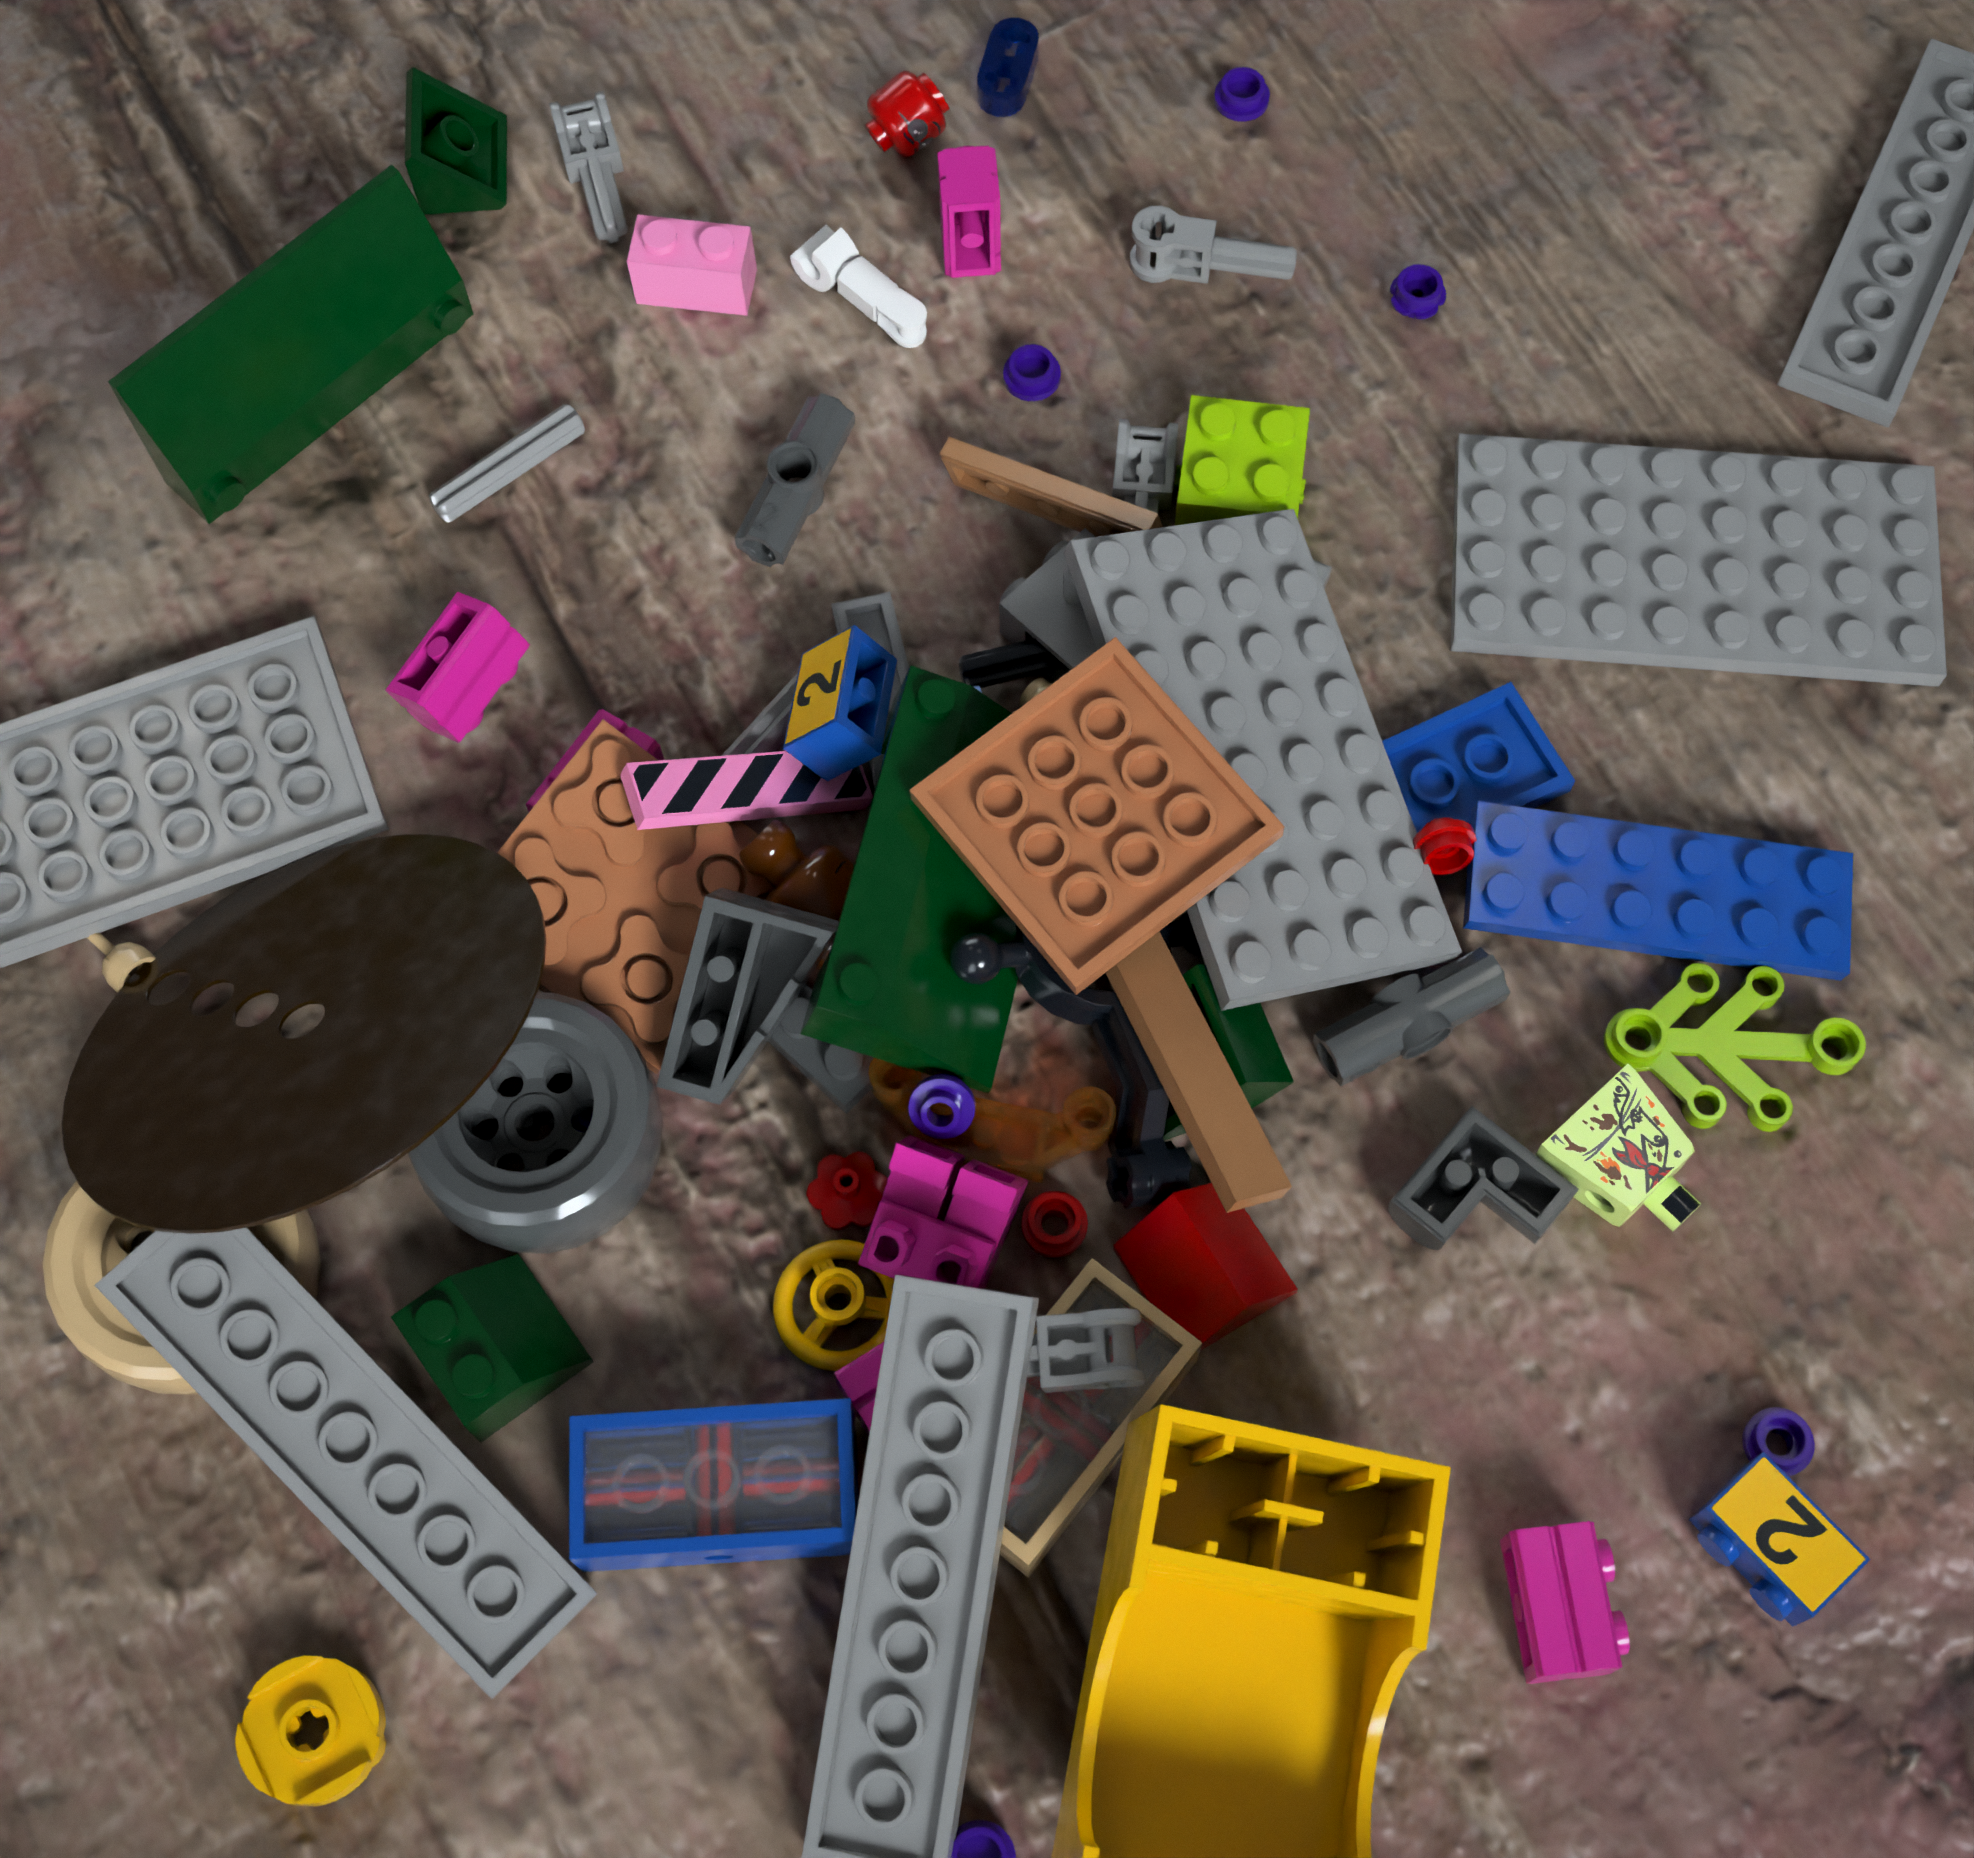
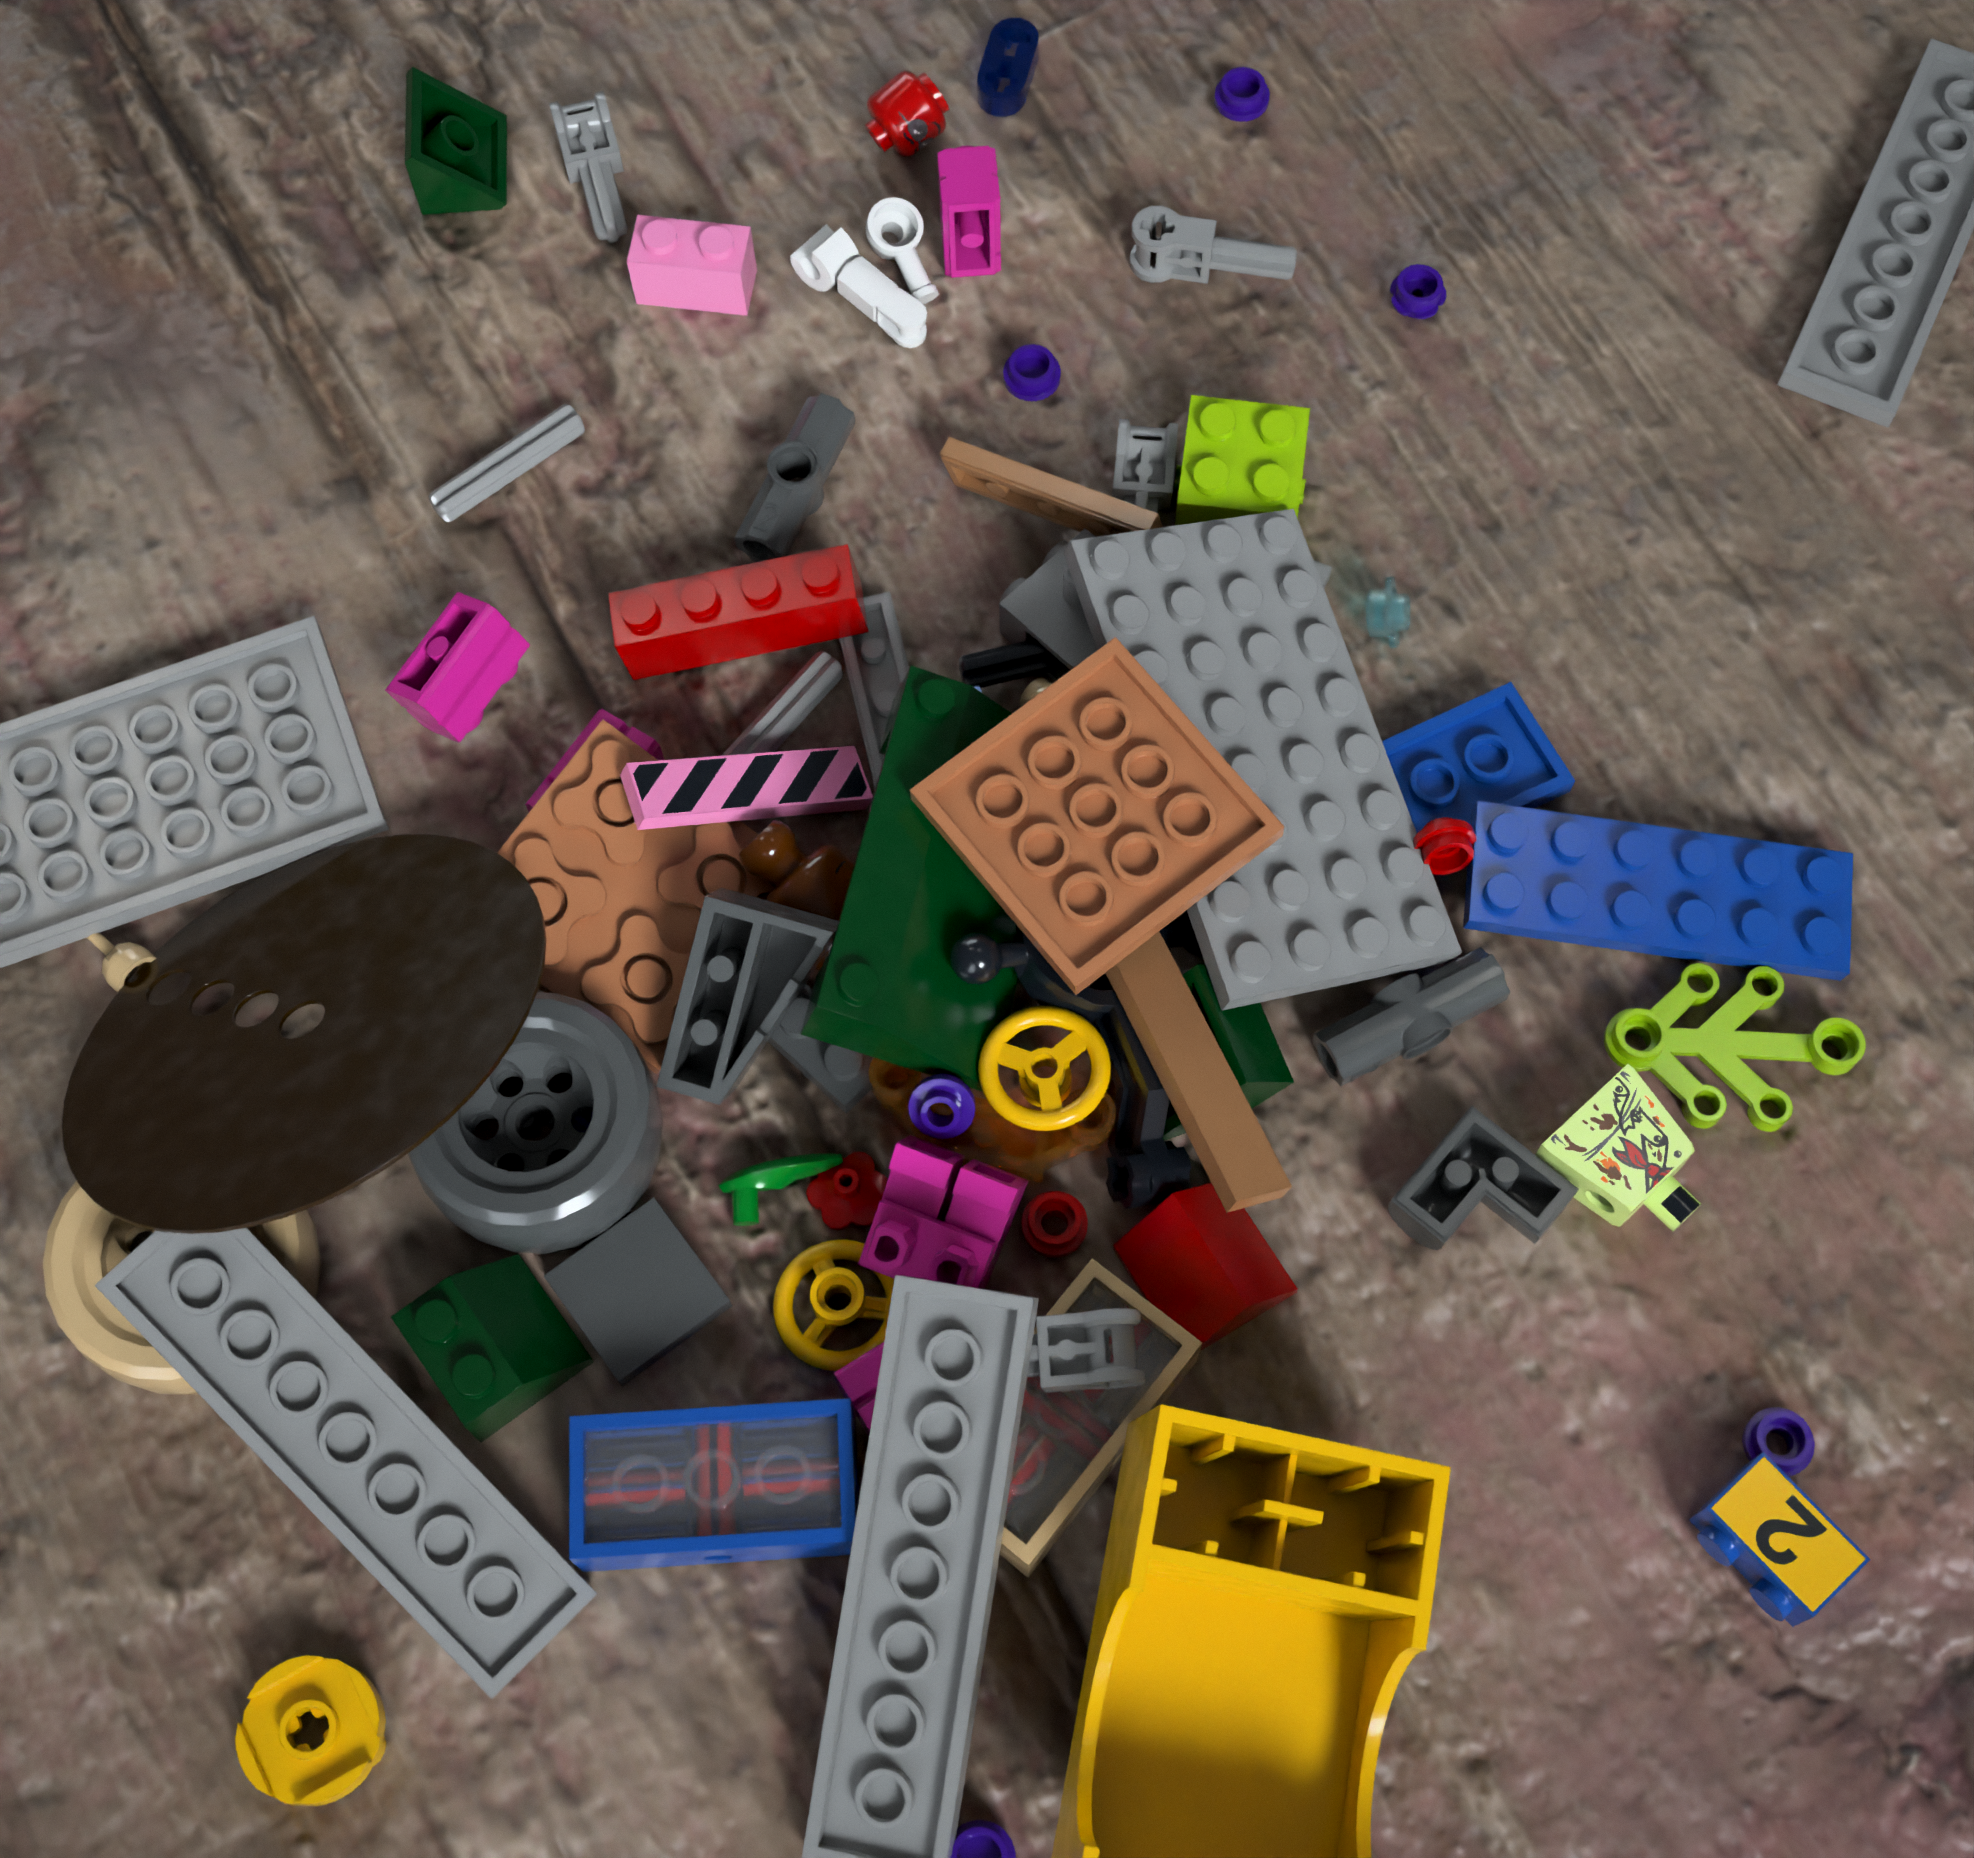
(294, 346): dark green slope -> none
(638, 1291): none -> dark grey tile
(738, 612): none -> red brick
(770, 1176): none -> green bar
(840, 703): blue brick -> none
(906, 223): none -> white bar
(1050, 1091): none -> yellow piece
(1387, 612): none -> clear light blue plate
(1563, 1602): dark pink brick -> none
(1697, 560): light grey plate -> none

